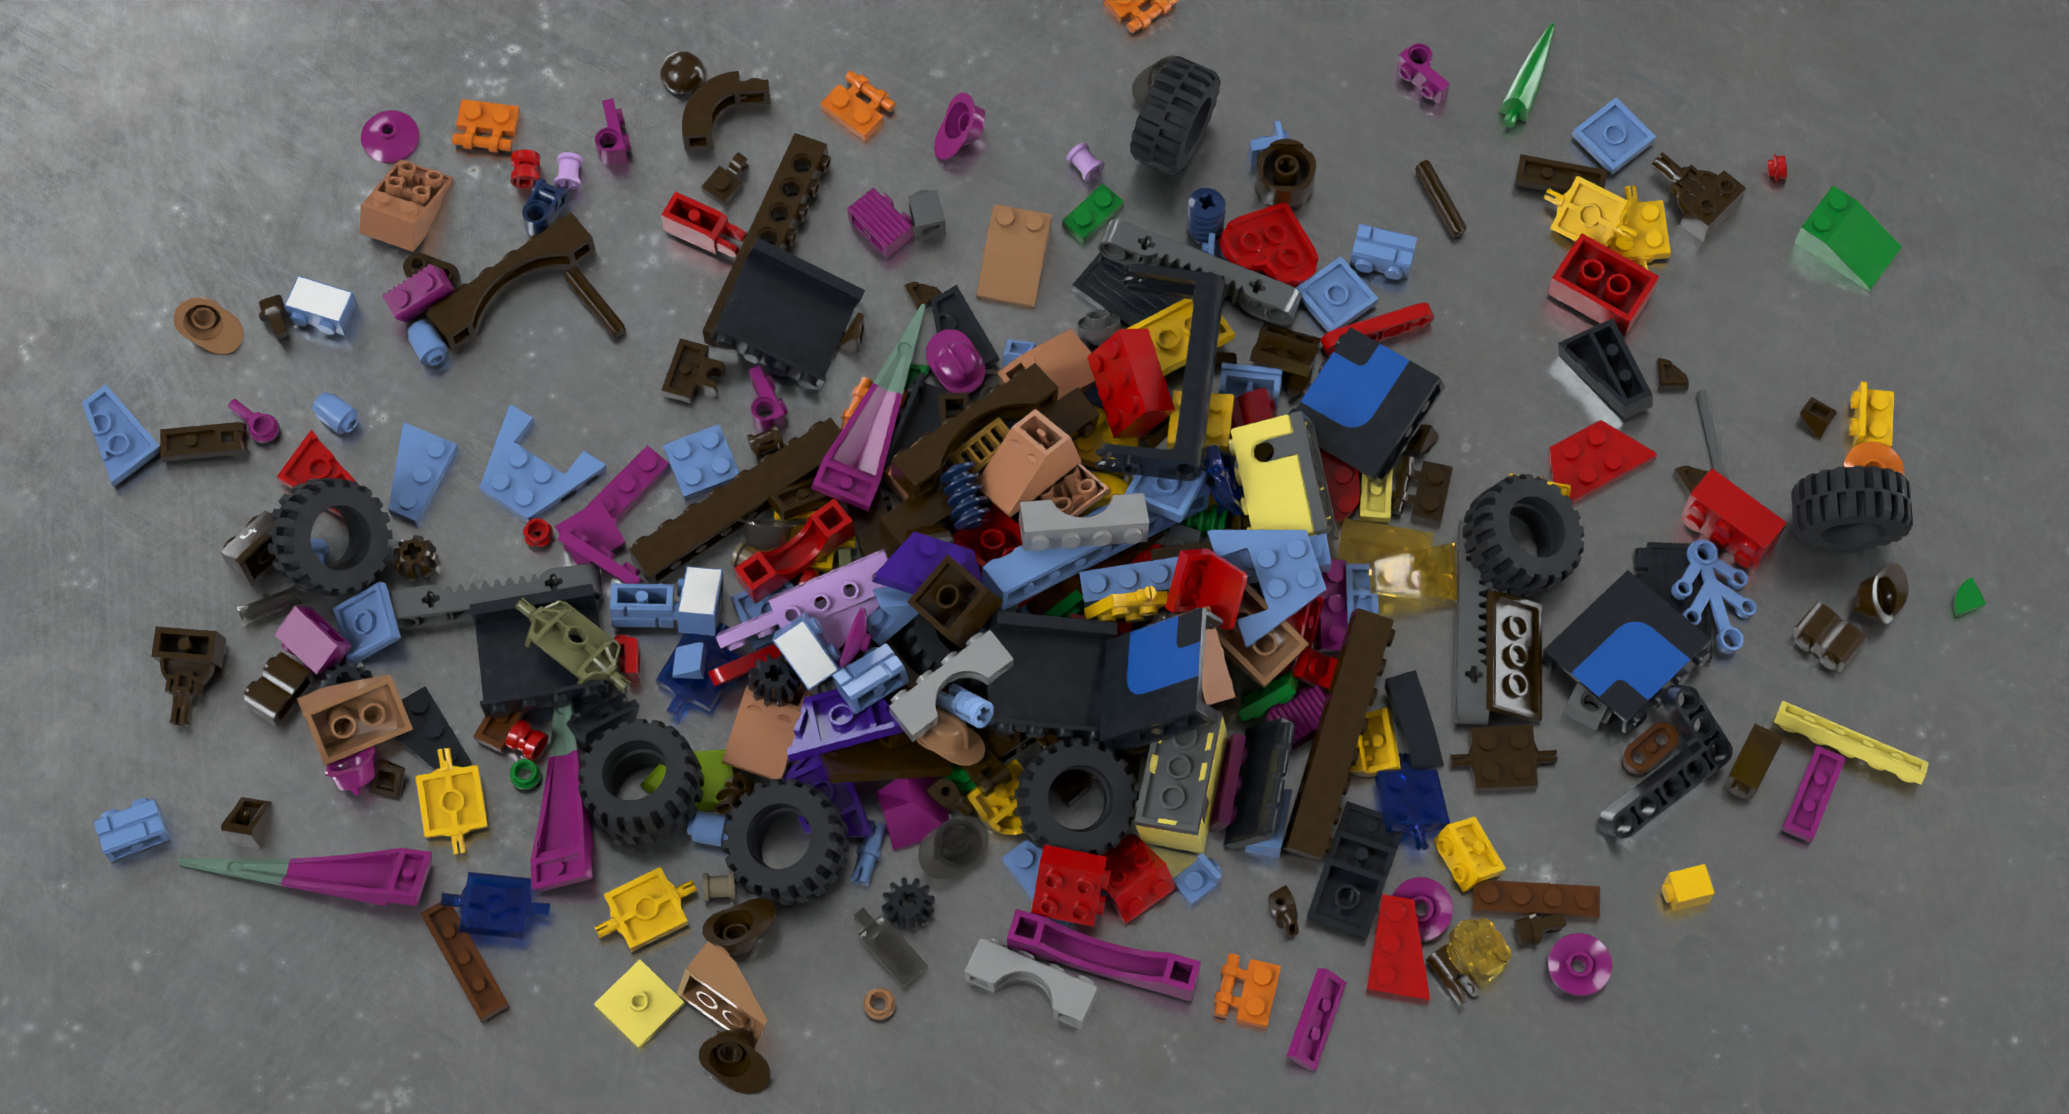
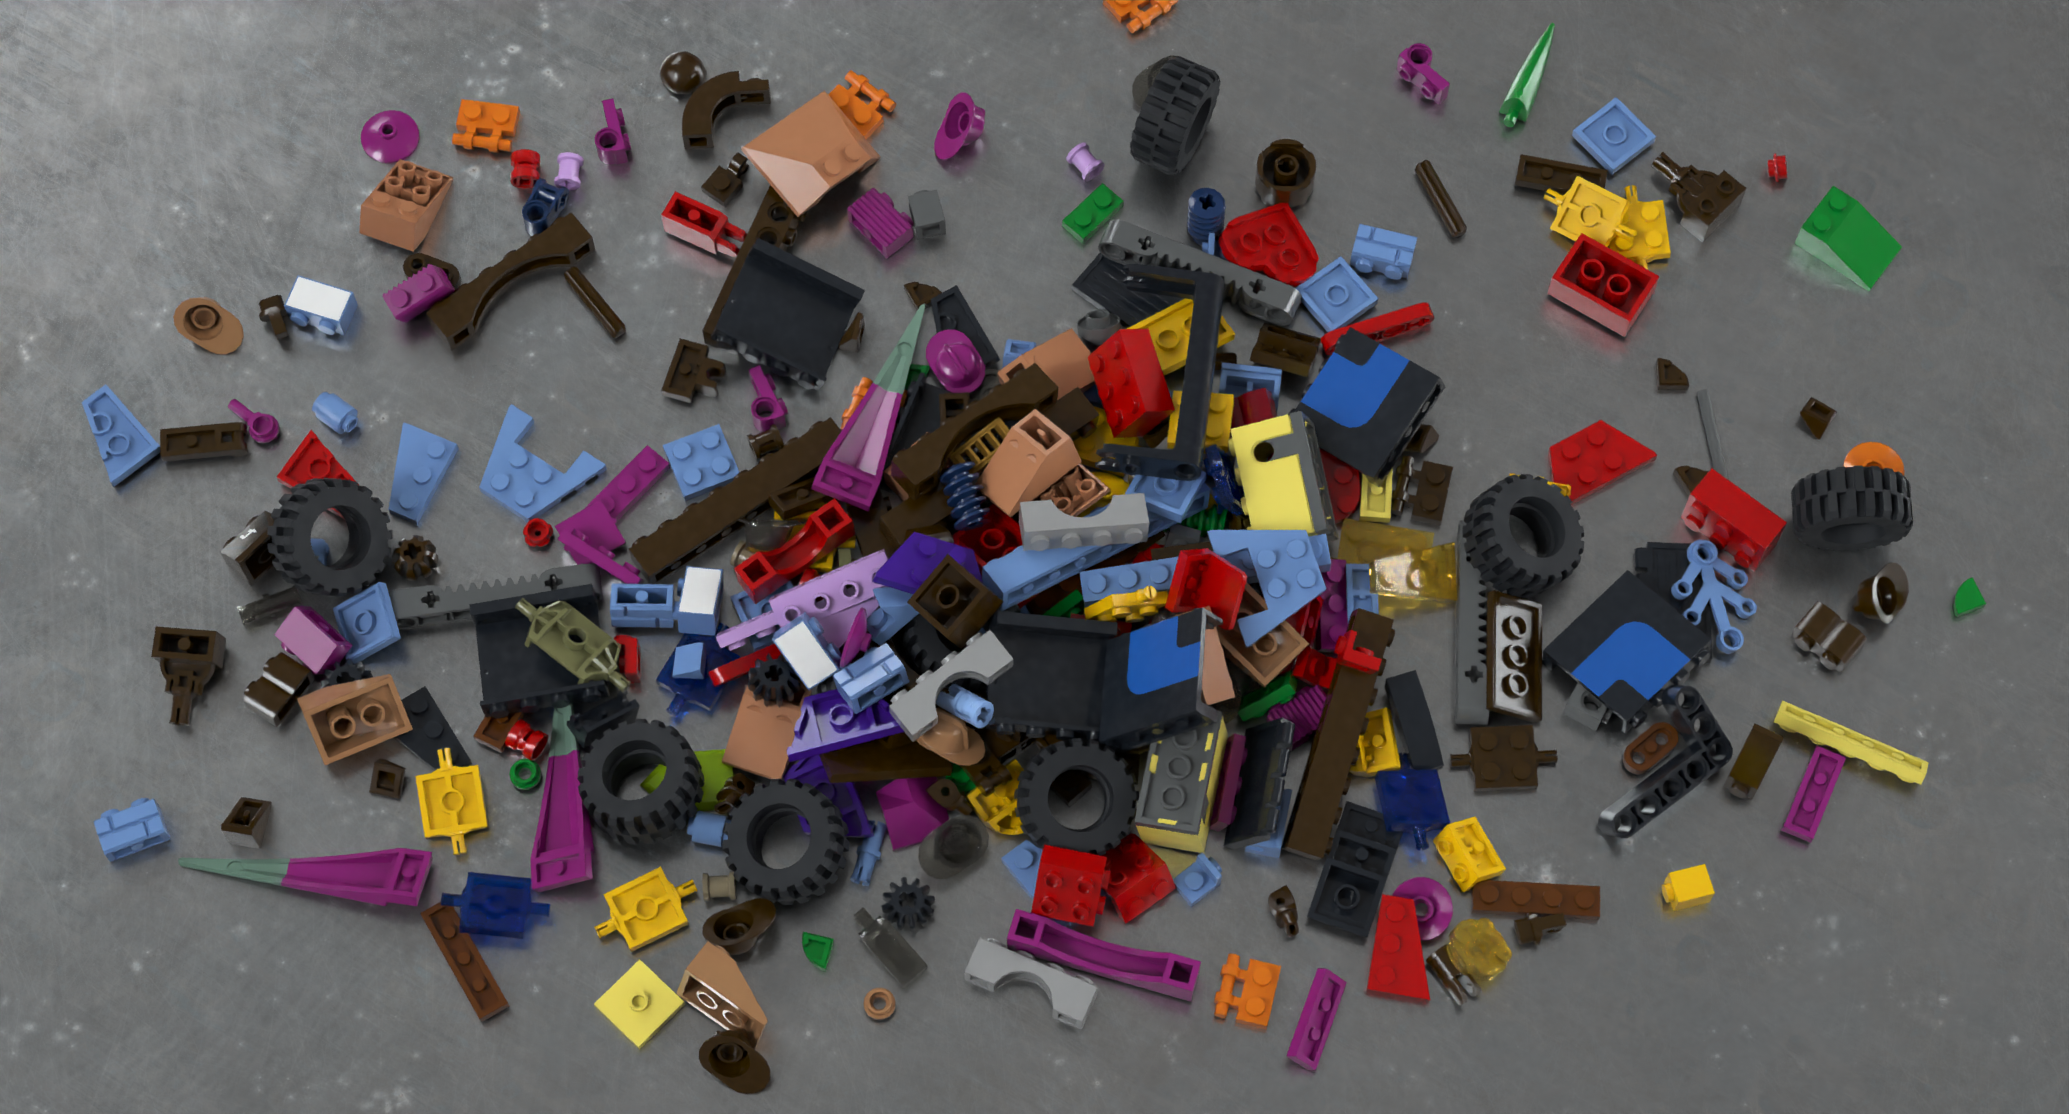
(353, 771): magenta piece -> none
(427, 343): medium blue brick -> none
(810, 153): none -> nougat slope
(817, 949): none -> green tile
(1014, 256): medium nougat slope -> none
(1262, 142): medium blue bracket -> none
(1295, 384): dark brown tile -> none
(1359, 659): none -> red bracket
(1584, 950): magenta dish -> none
(1608, 367): black wedge -> none
(1872, 415): yellow bracket -> none

